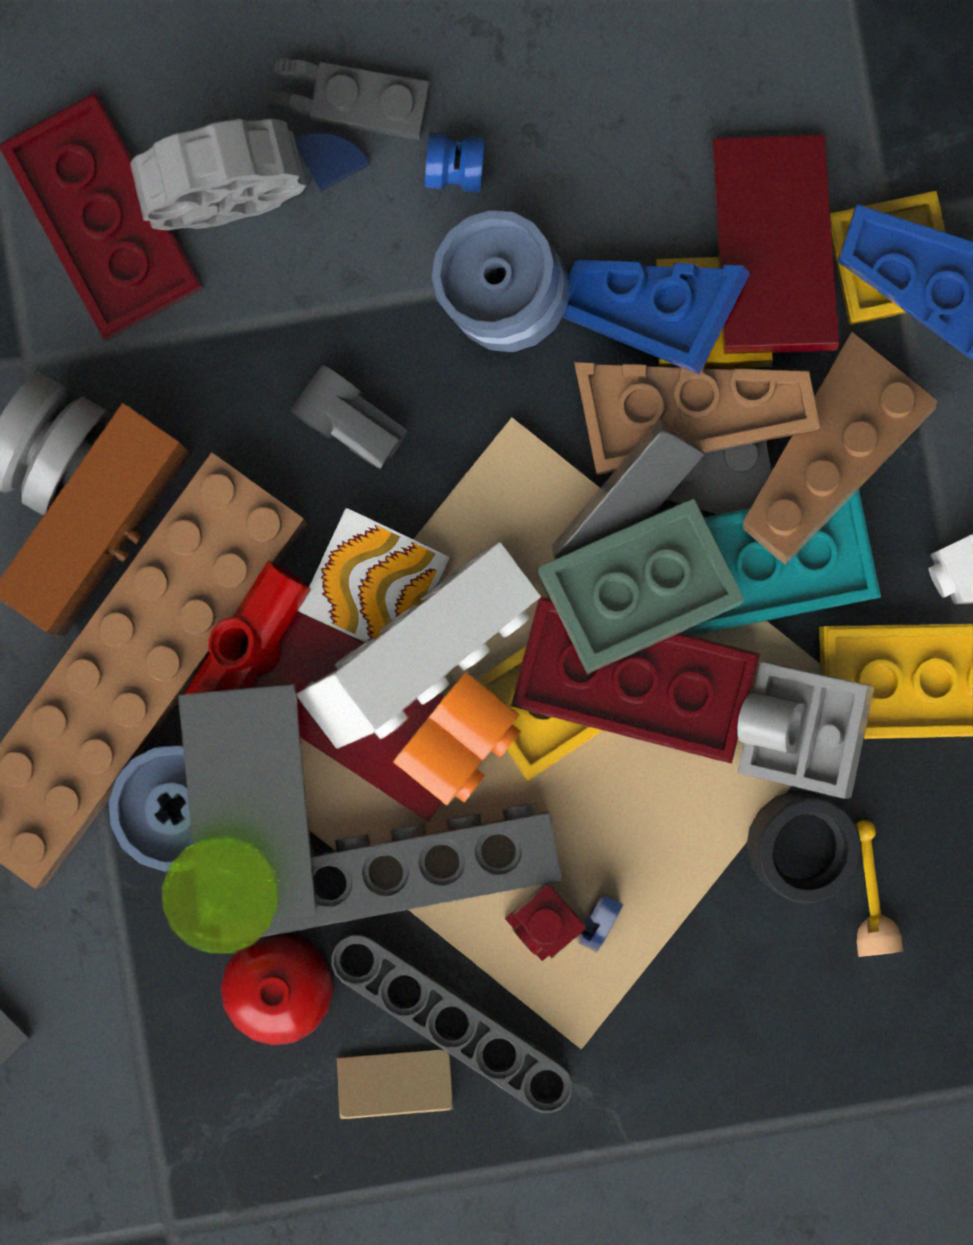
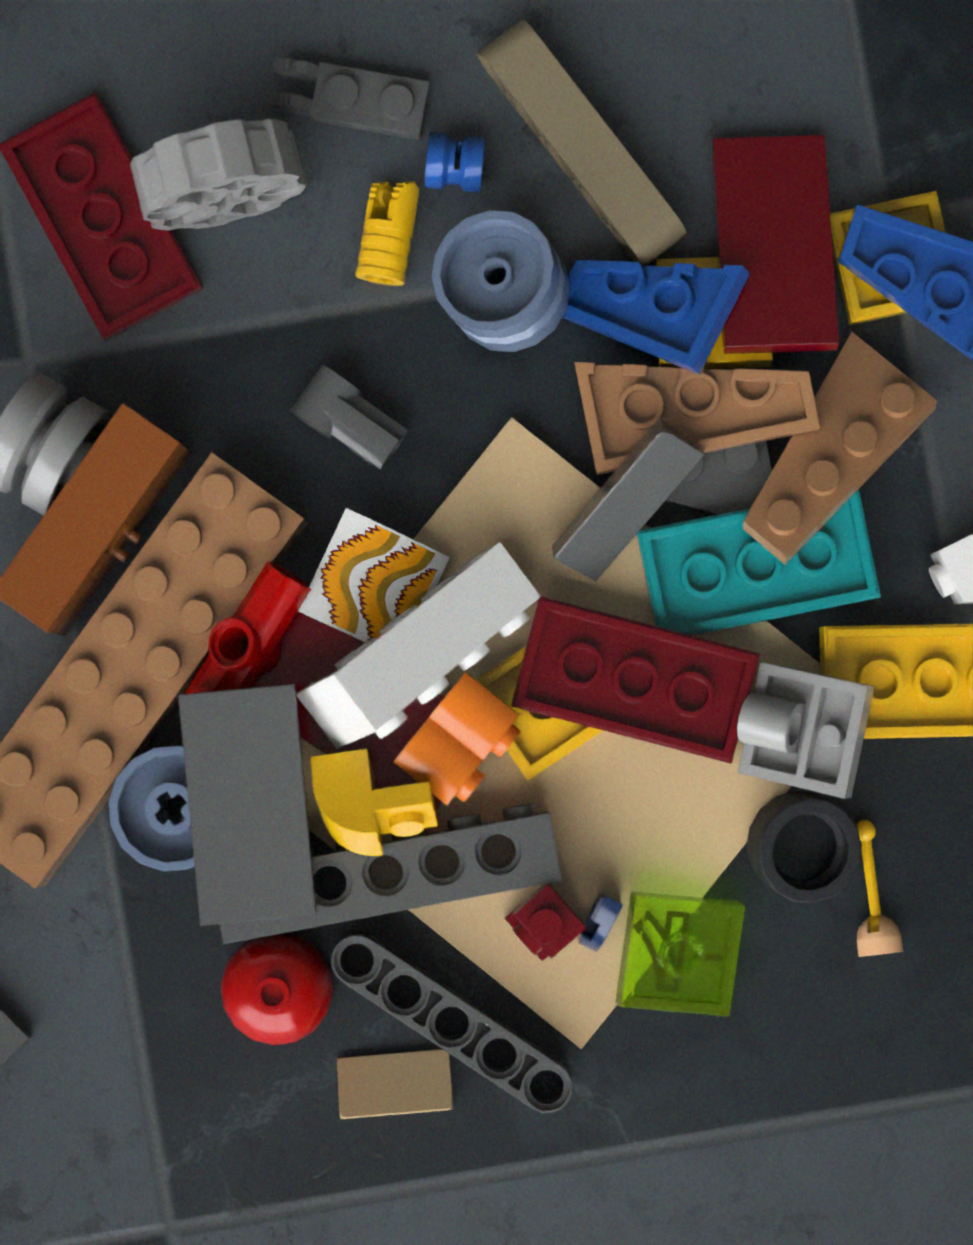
(220, 895): clear neon green tile -> none
(330, 157): dark blue tile -> none
(359, 812): none -> yellow brick
(387, 233): none -> yellow hinge
(581, 143): none -> dark tan beam
(640, 585): sand green plate -> none
(680, 953): none -> clear neon green tile

